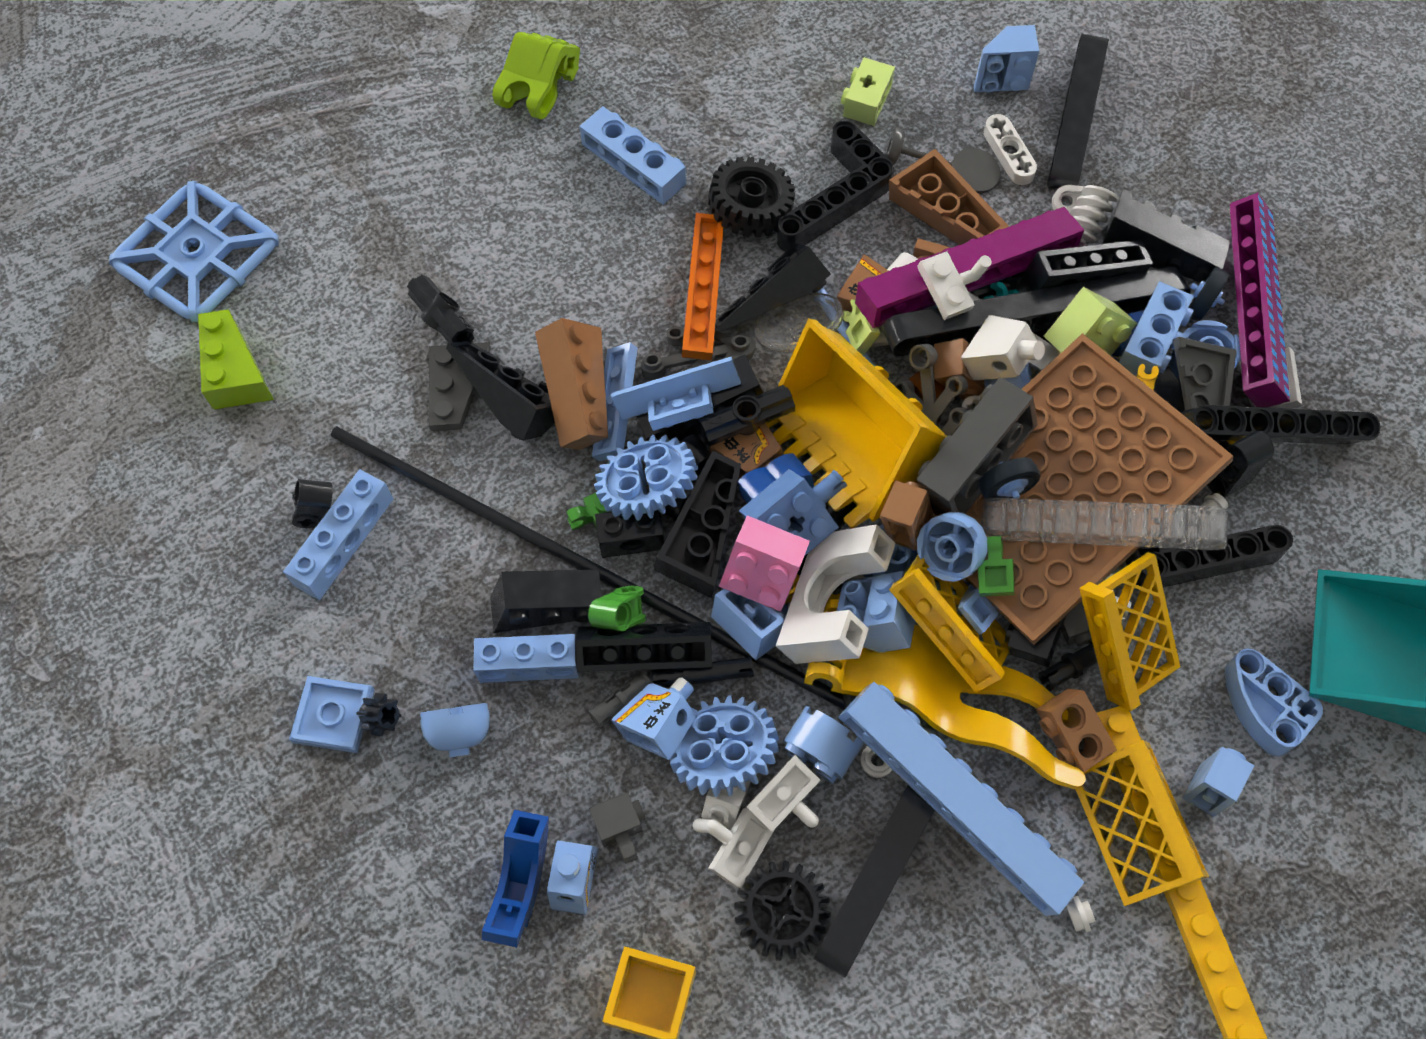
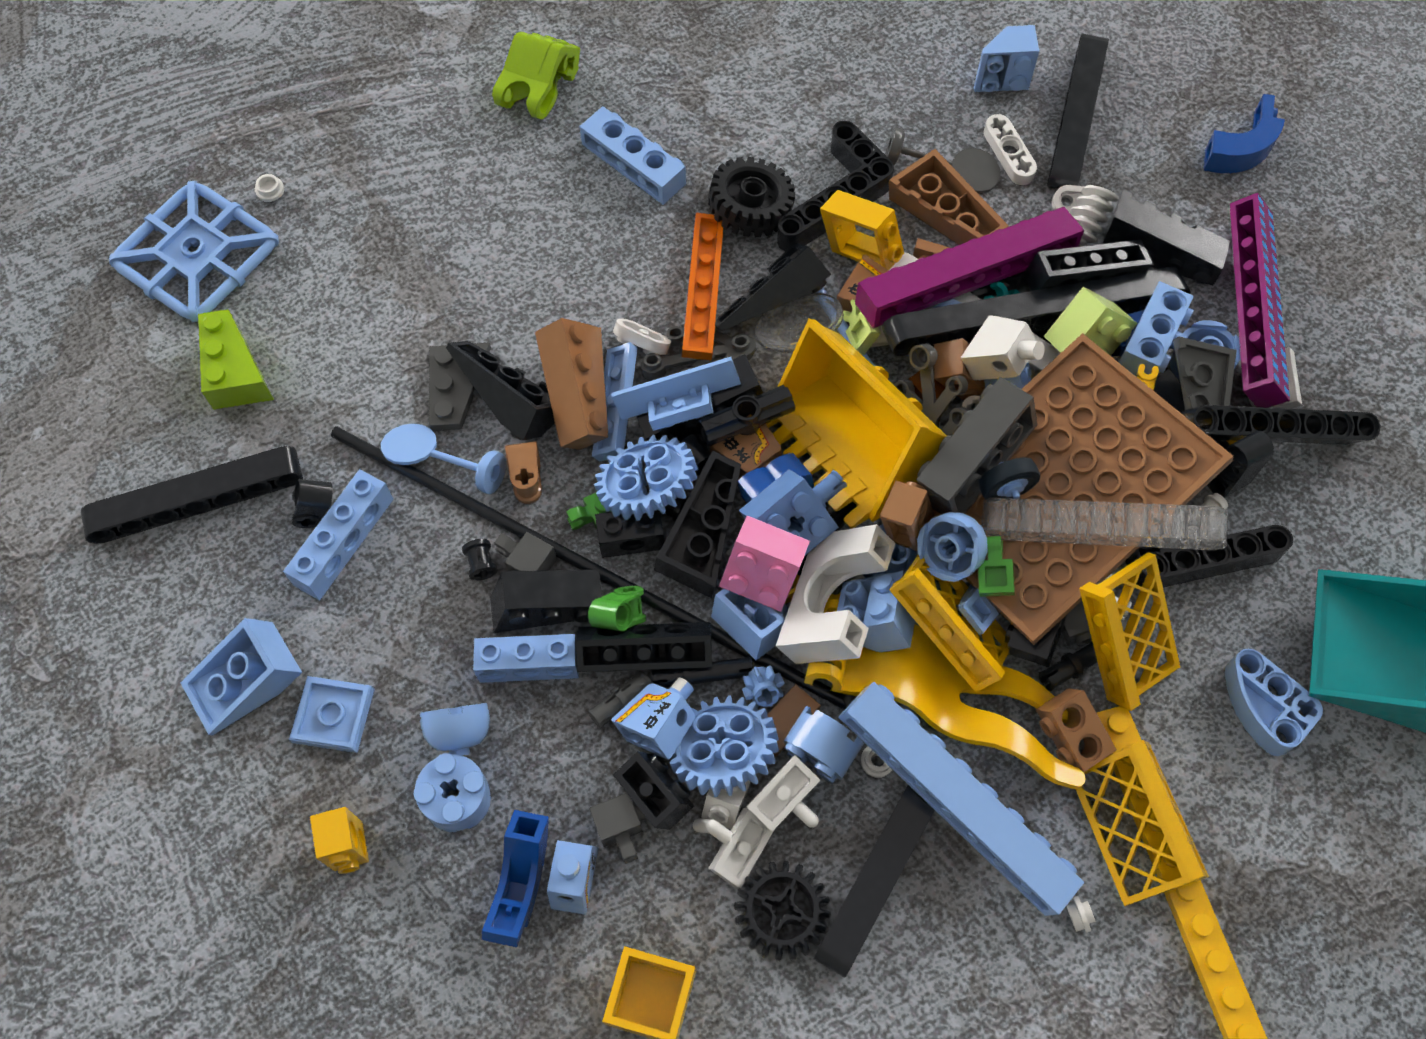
(190, 495): none -> black beam
(240, 674): none -> light blue slope
(269, 188): none -> white plate
(339, 840): none -> yellow brick
(378, 714): black gear -> none
(416, 442): none -> light blue piece
(439, 310): black piece -> none
(447, 774): none -> light blue brick
(476, 567): none -> black bush
(524, 468): none -> medium nougat piece
(528, 554): none -> dark grey brick
(641, 336): none -> white plate
(654, 790): none -> black brick
(763, 686): none -> light blue gear
(788, 710): none -> medium nougat tile
(845, 212): none -> yellow window
(867, 91): yellowish green brick -> none
(948, 285): white plate -> none
(1208, 293): black wheel -> none
(1219, 781): light blue brick -> none
(1243, 151): none -> blue arch

